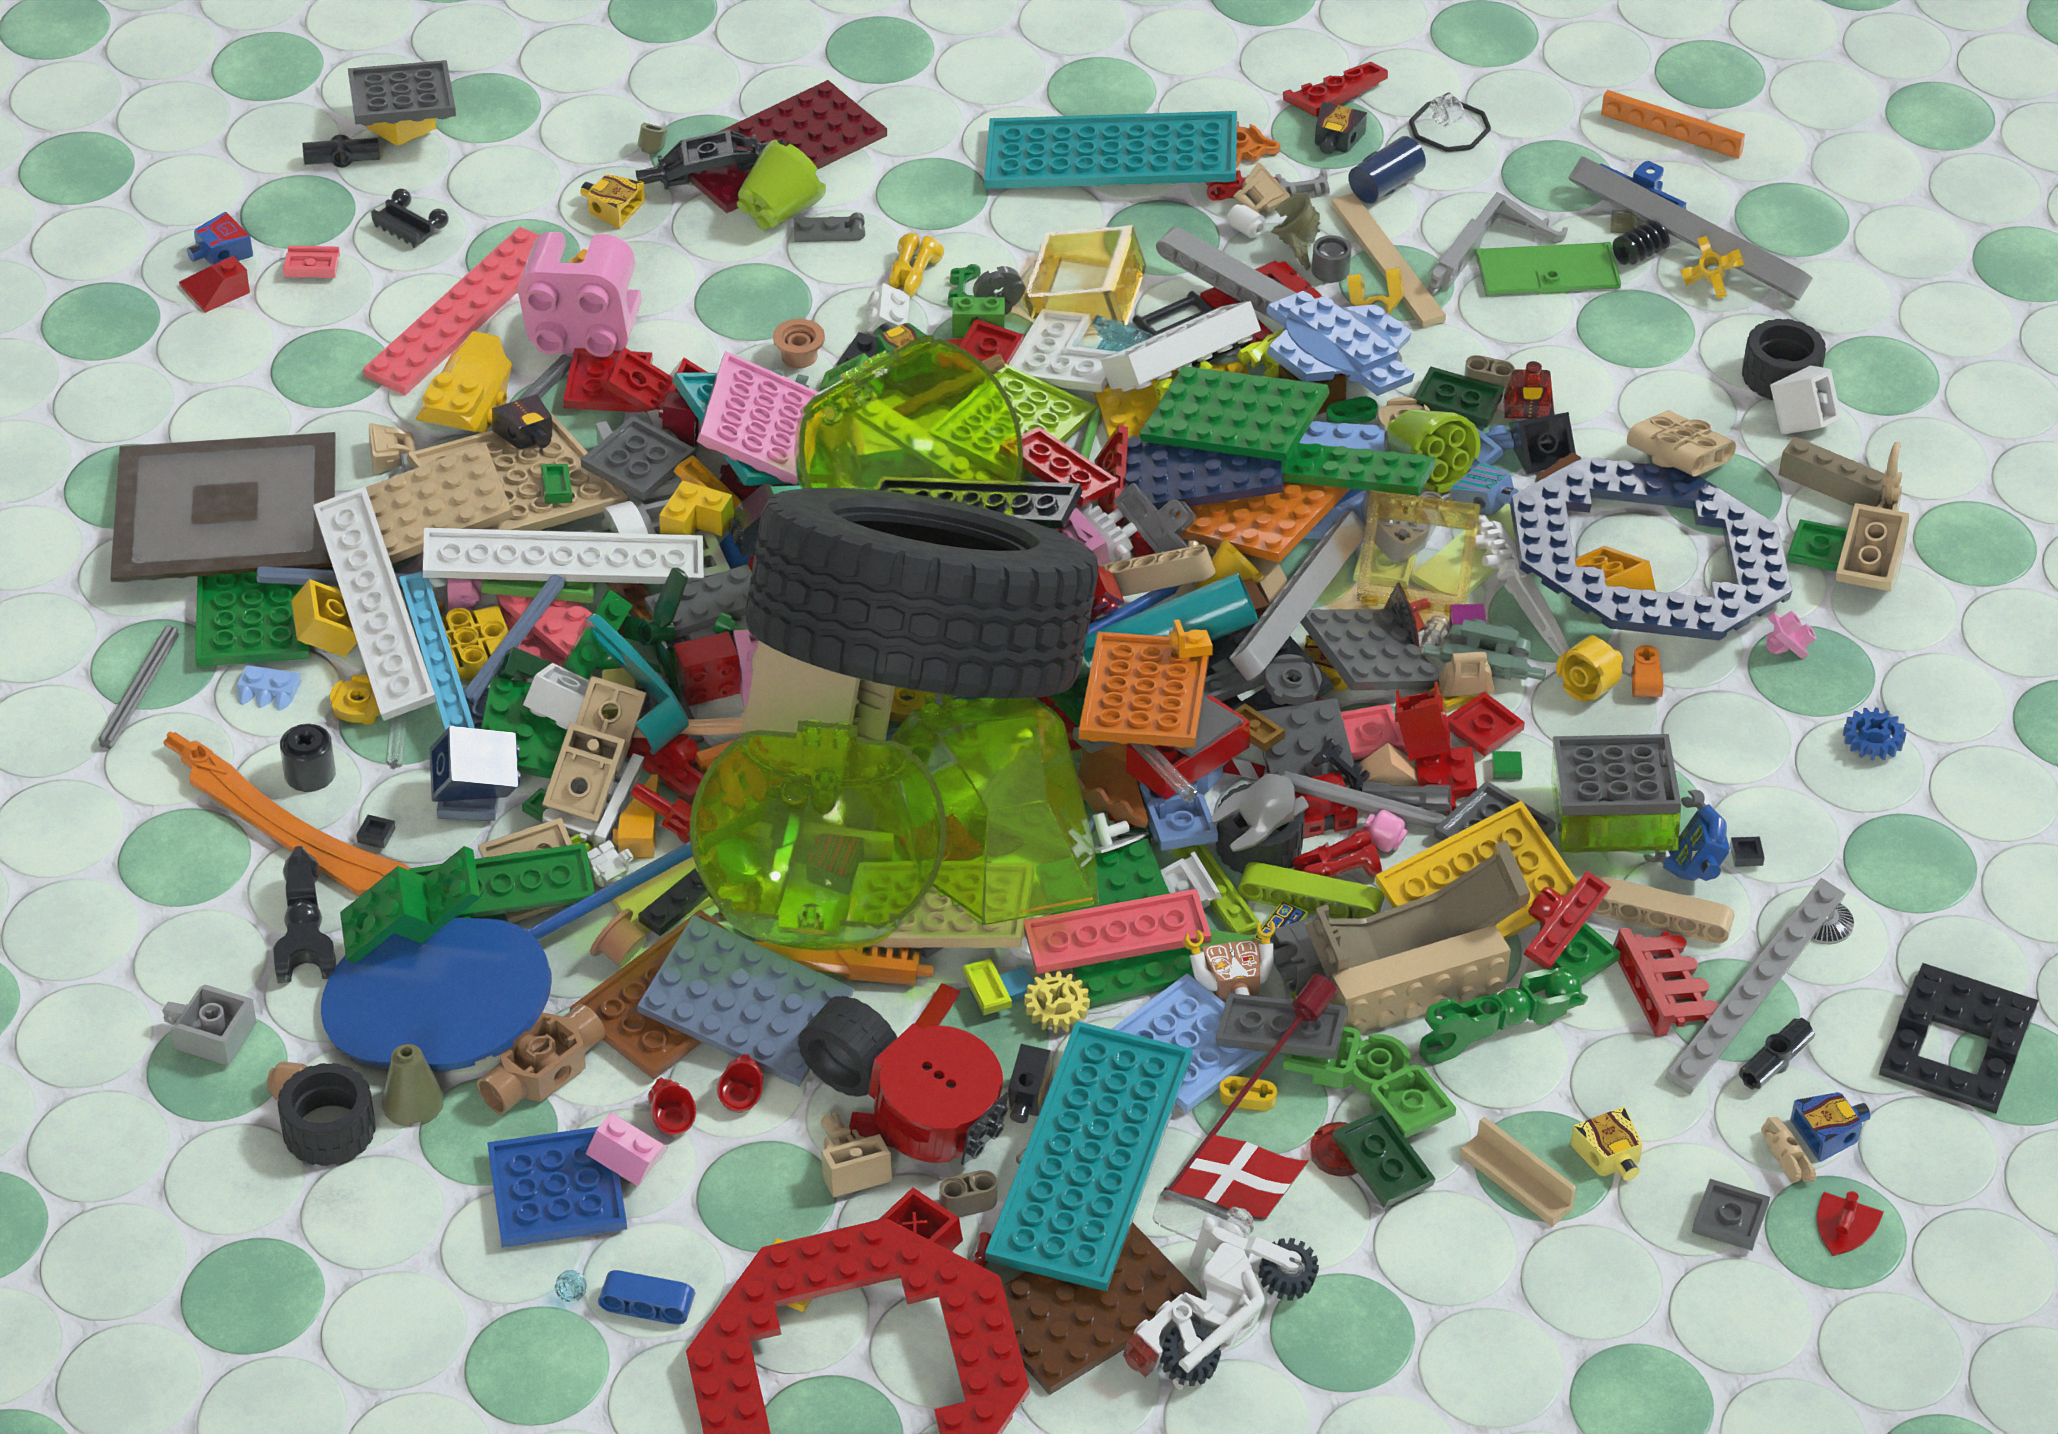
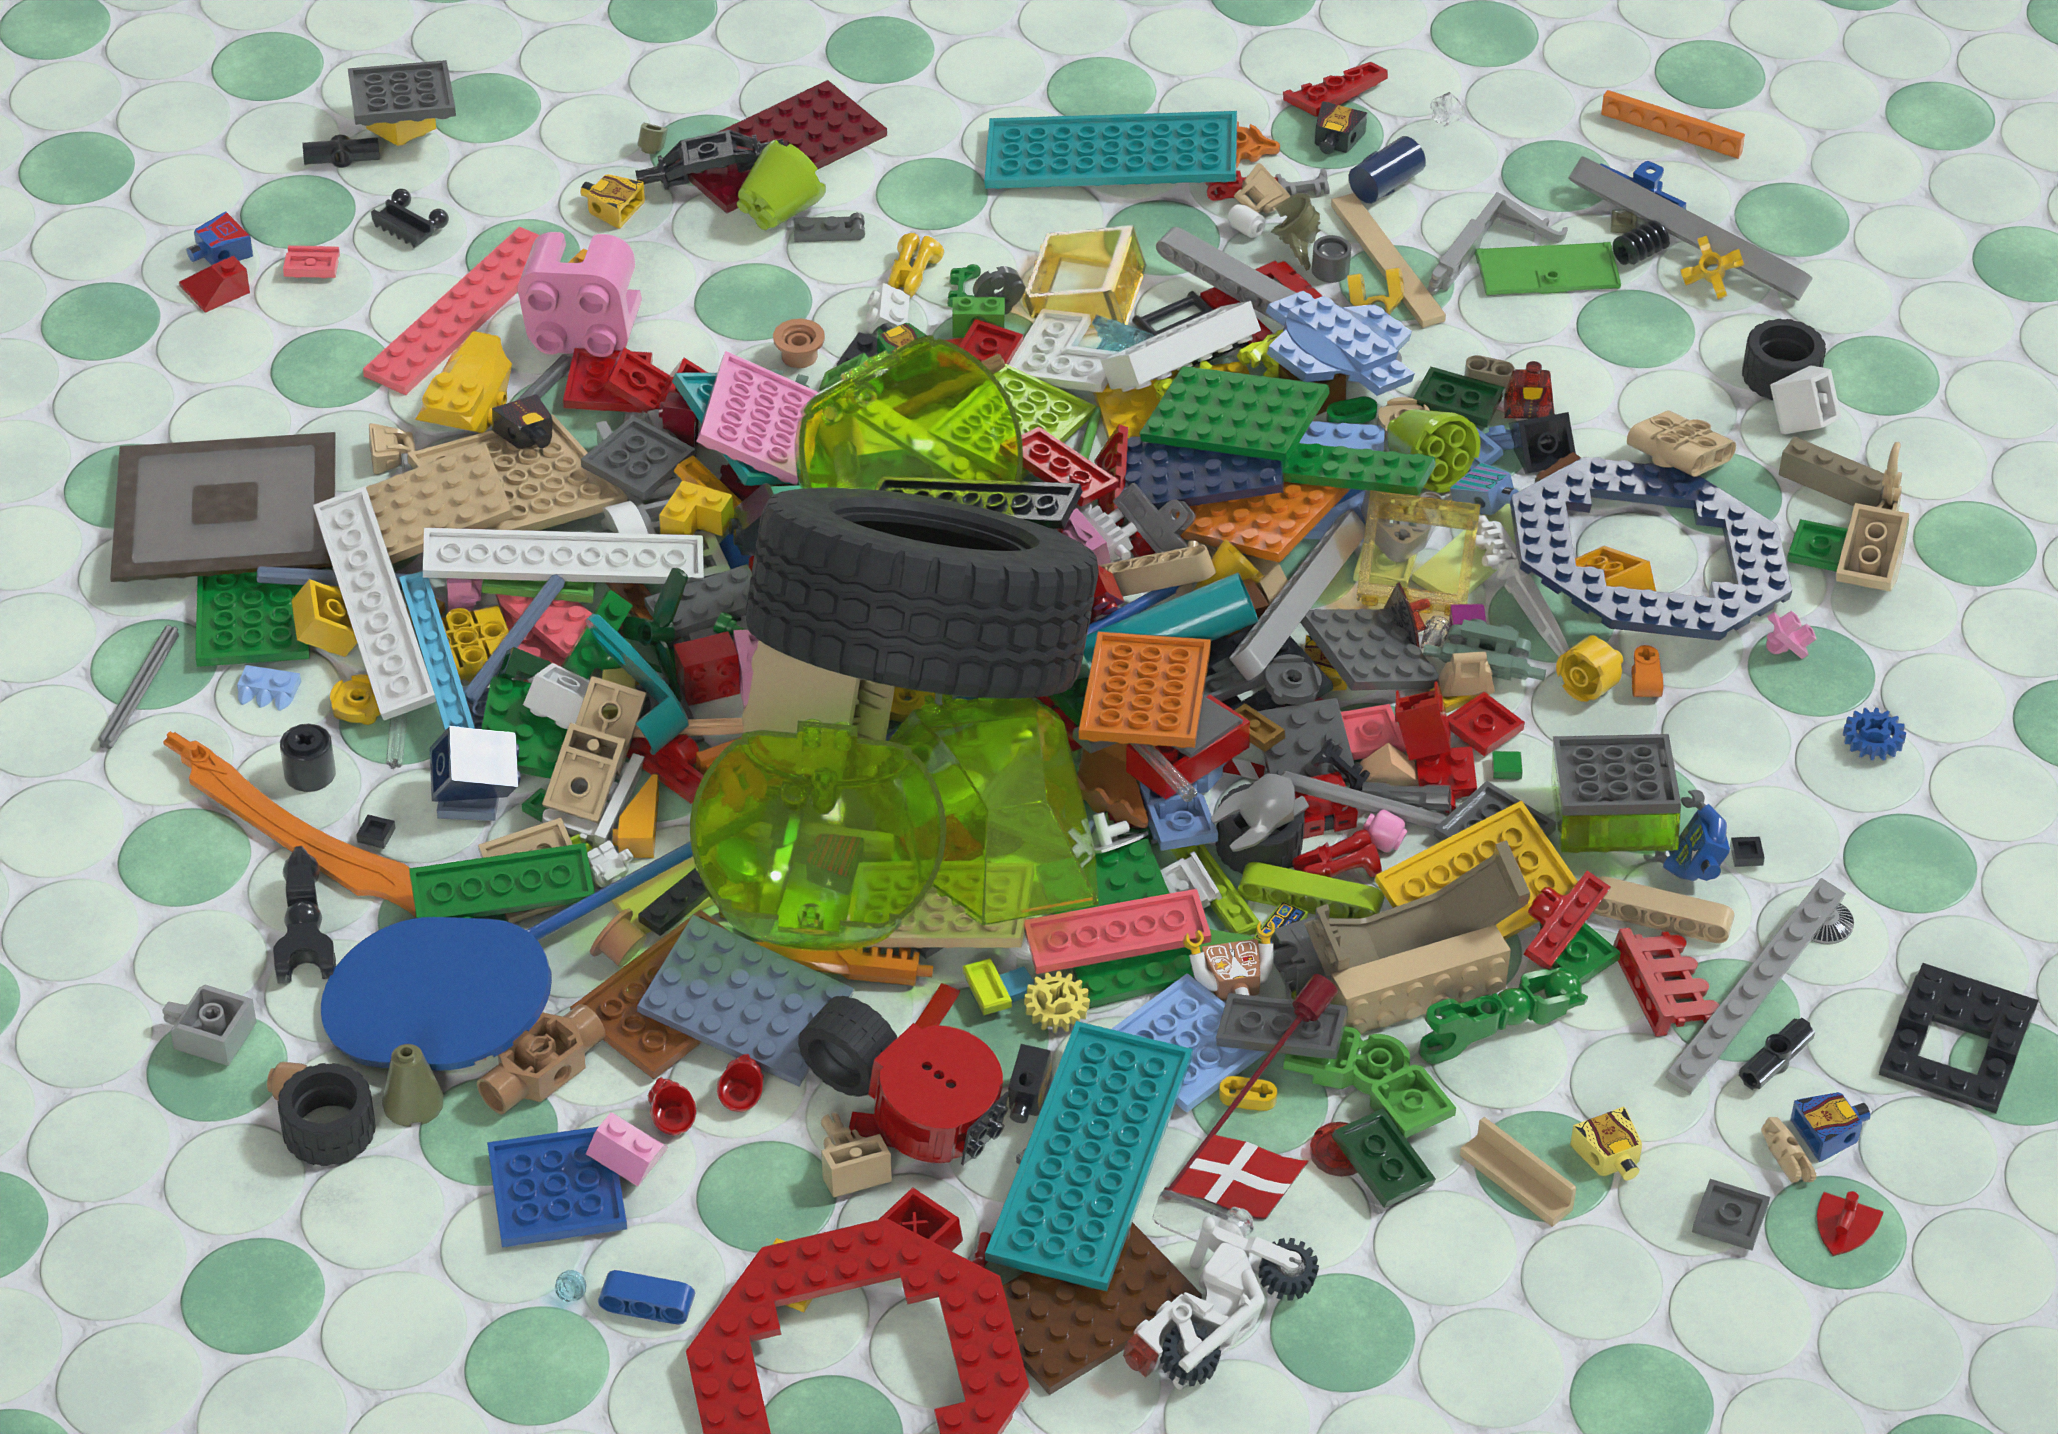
(410, 904): green bracket -> none
(556, 483): green tile -> none
(676, 815): red connector -> none
(969, 1193): dark tan beam -> none
(1190, 643): light orange bracket -> none
(1452, 148): black piece -> none

